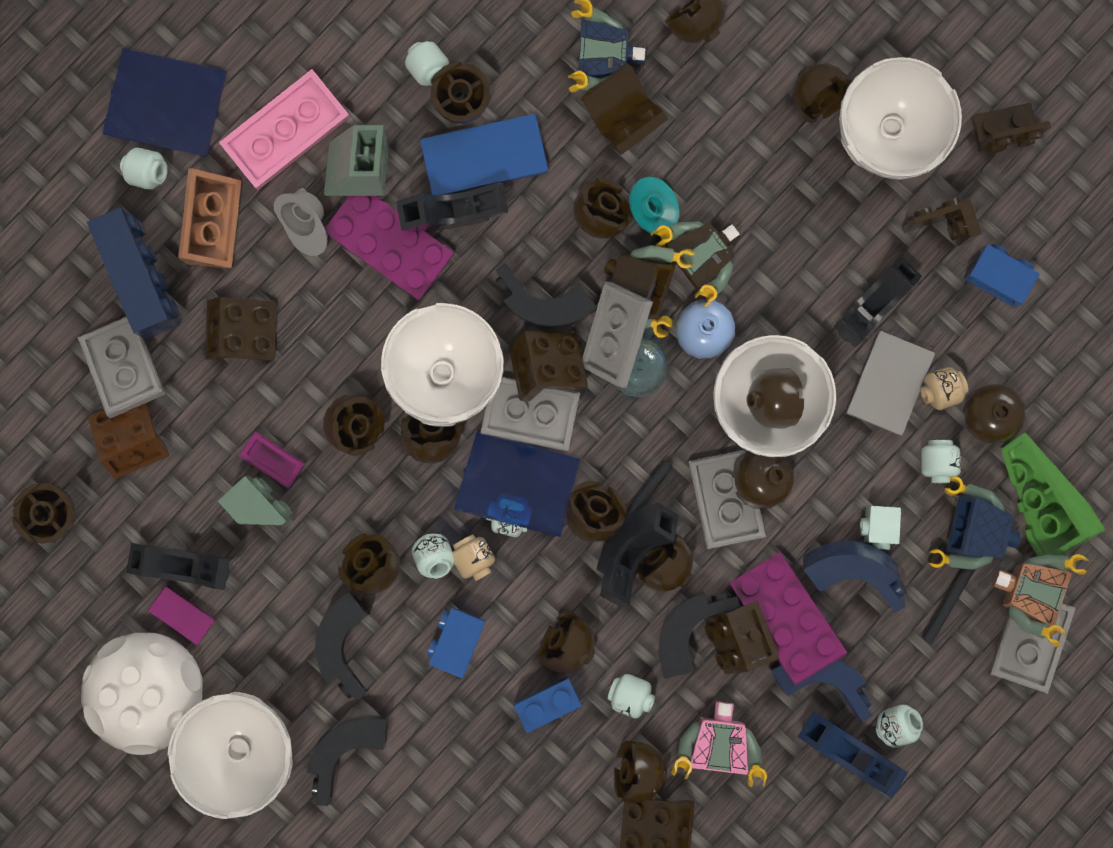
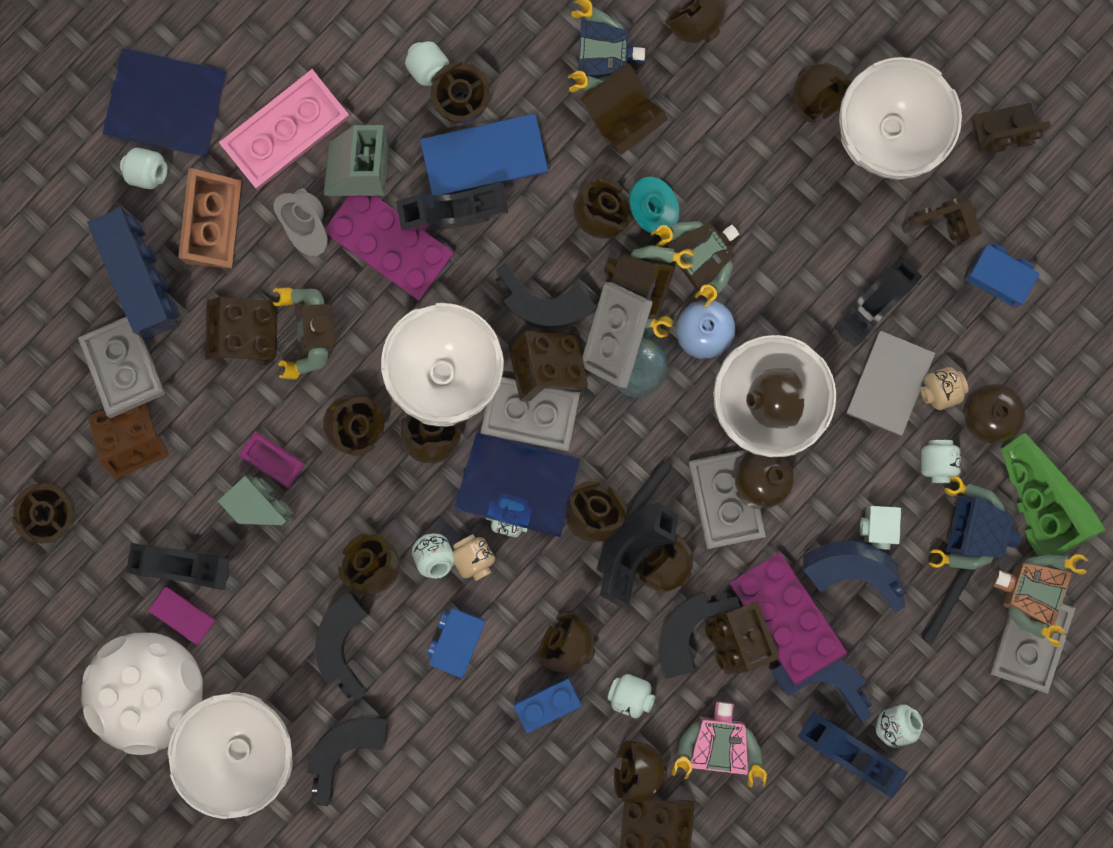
(314, 330): none -> torso

